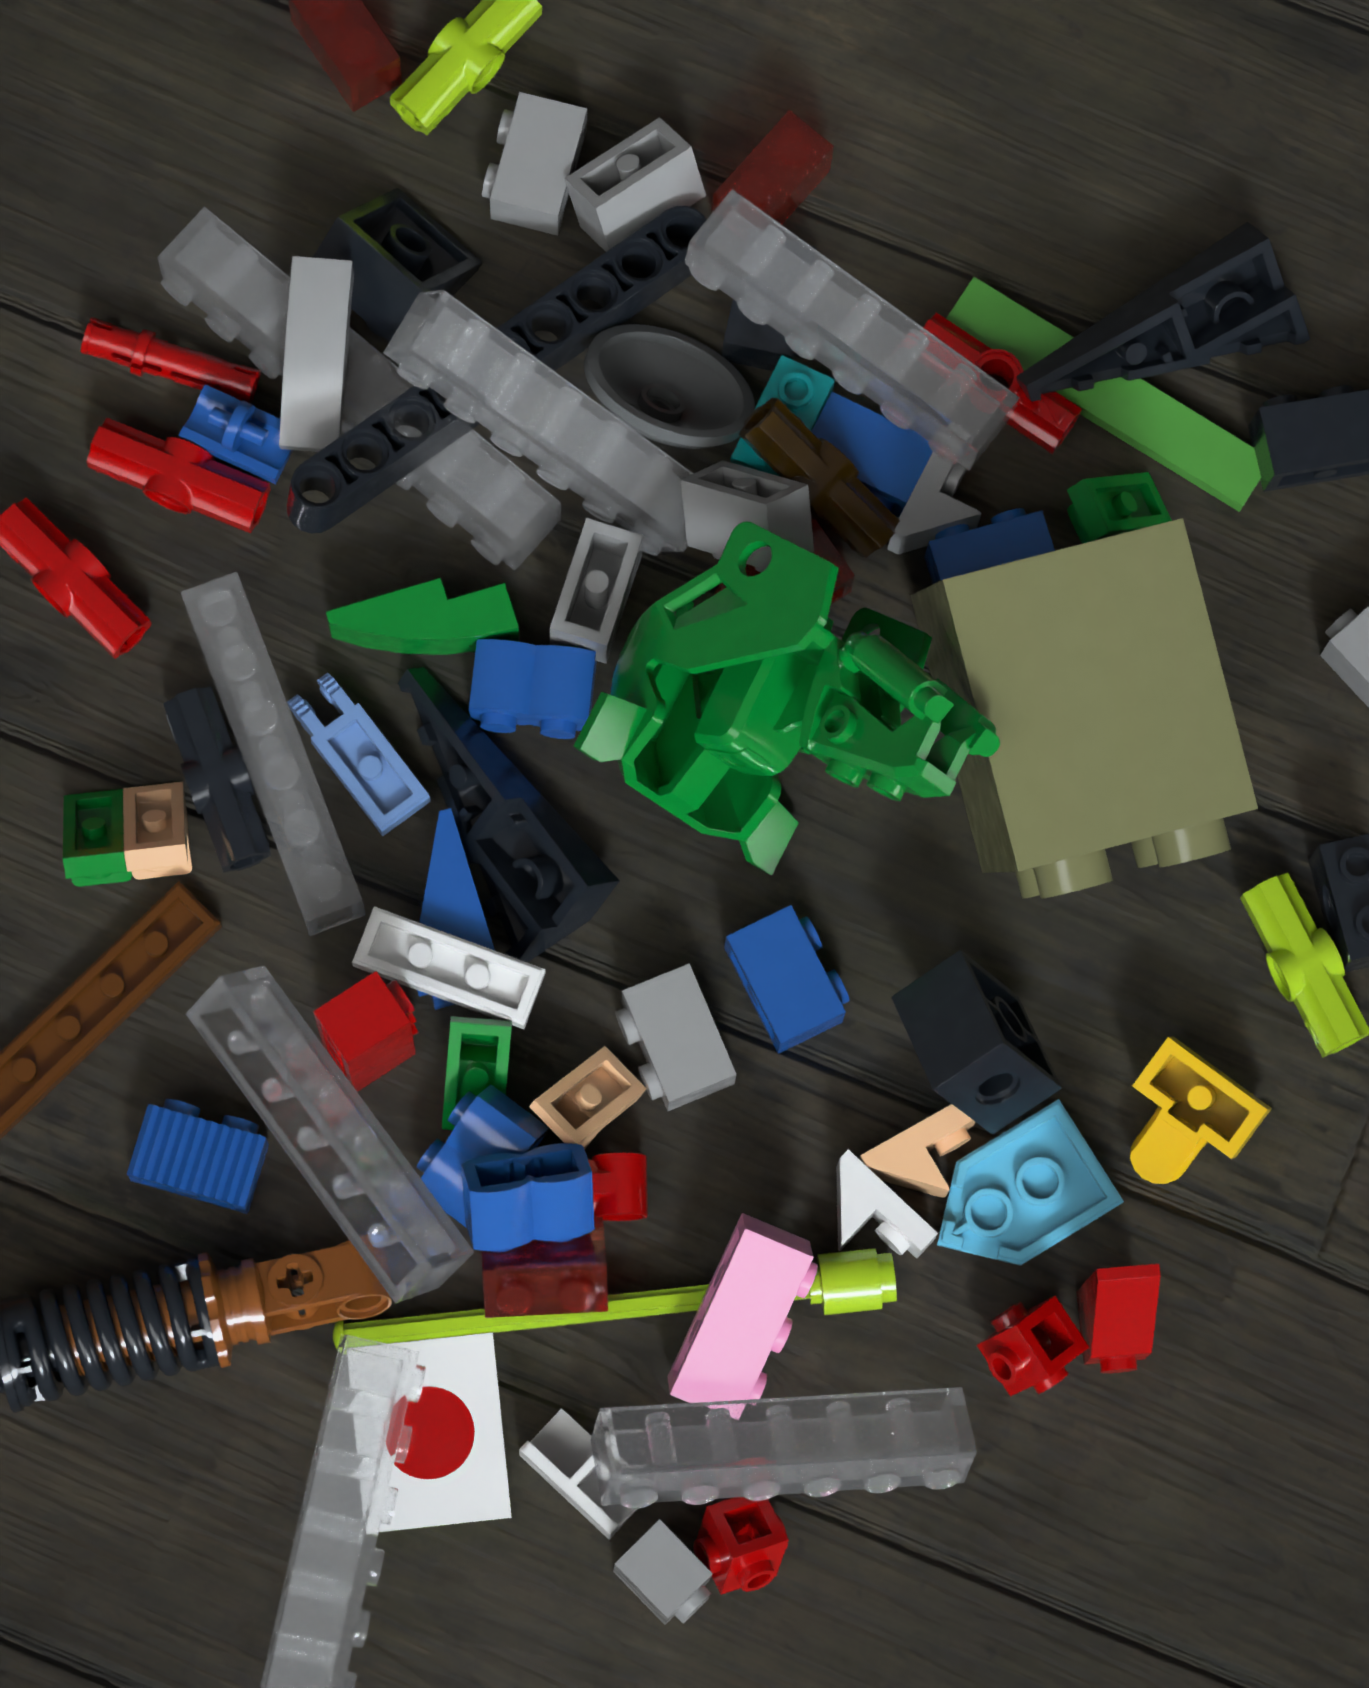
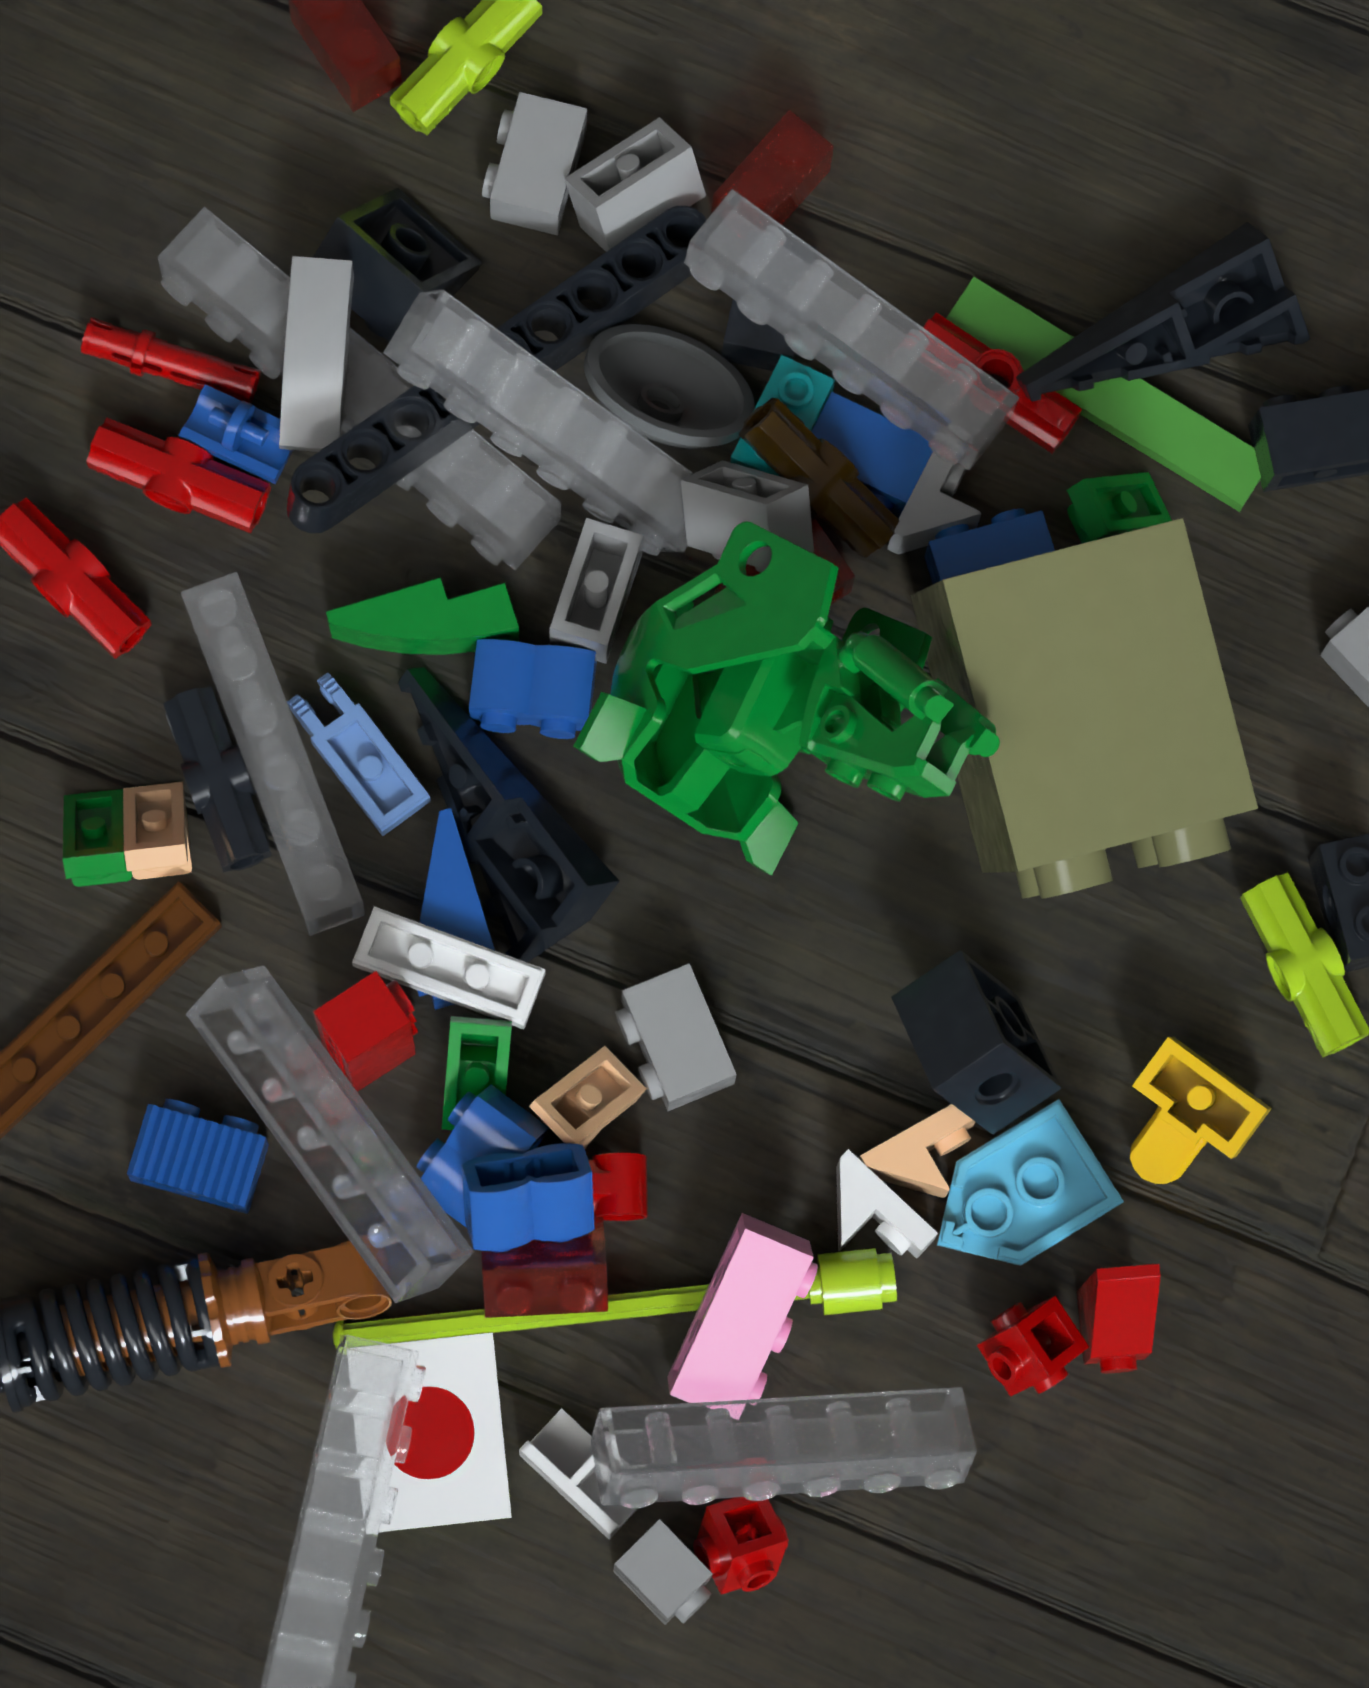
(786, 978): blue brick -> none

